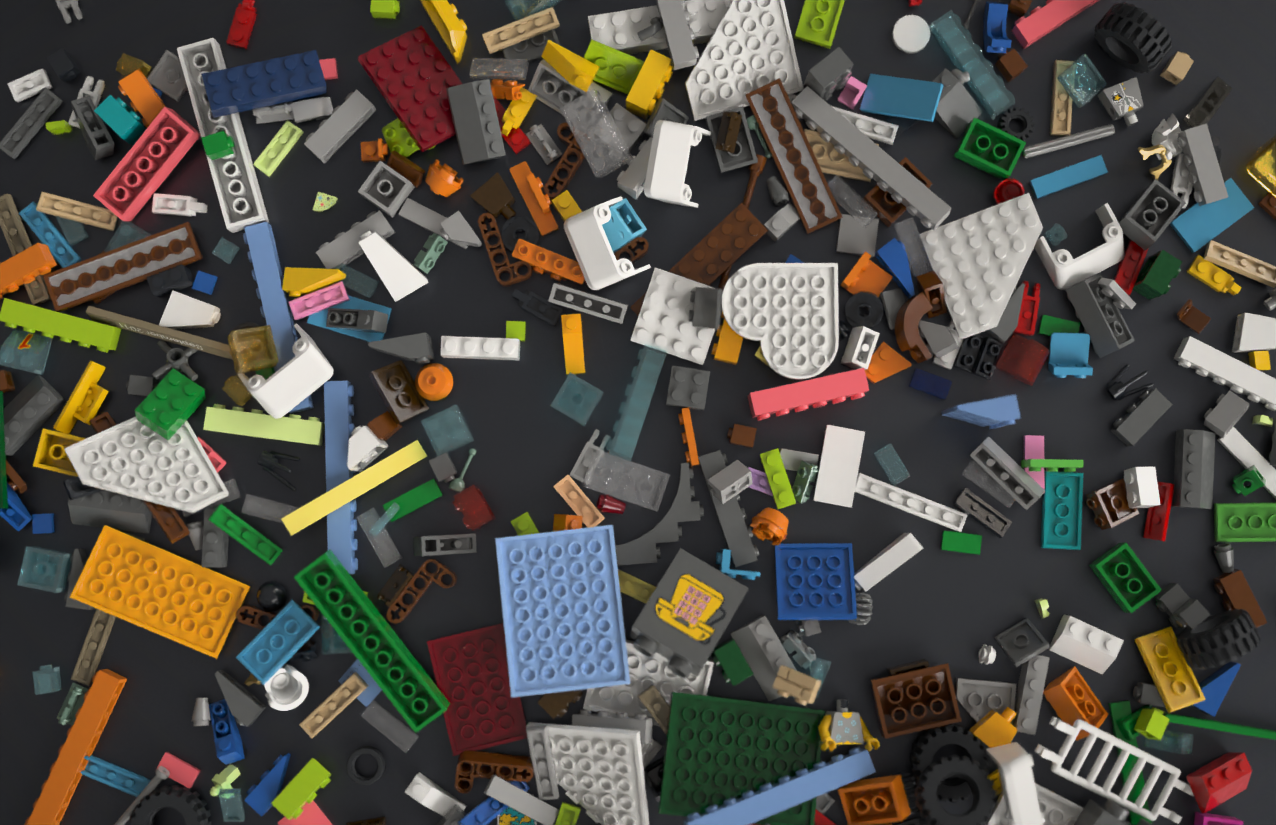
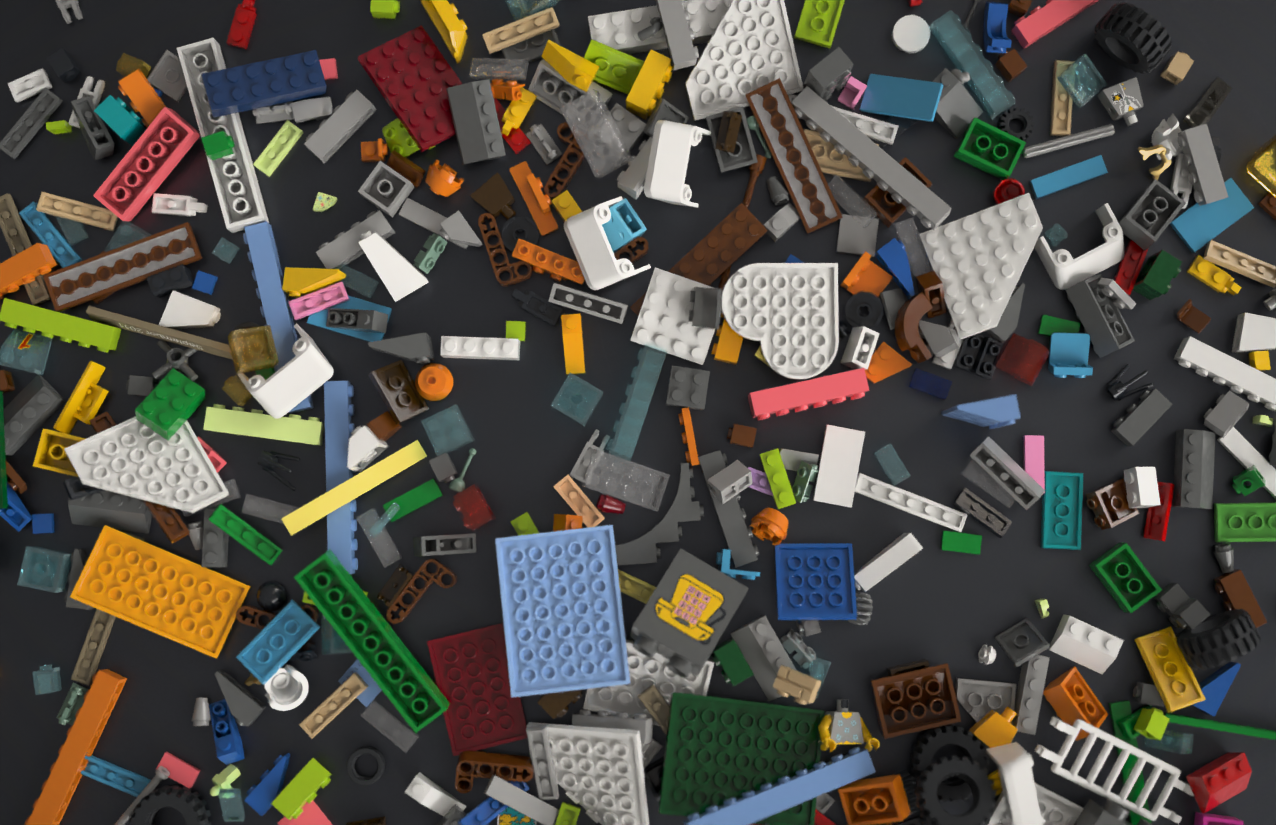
(1028, 311): red hinge -> none
(1051, 465): bright green plate -> none

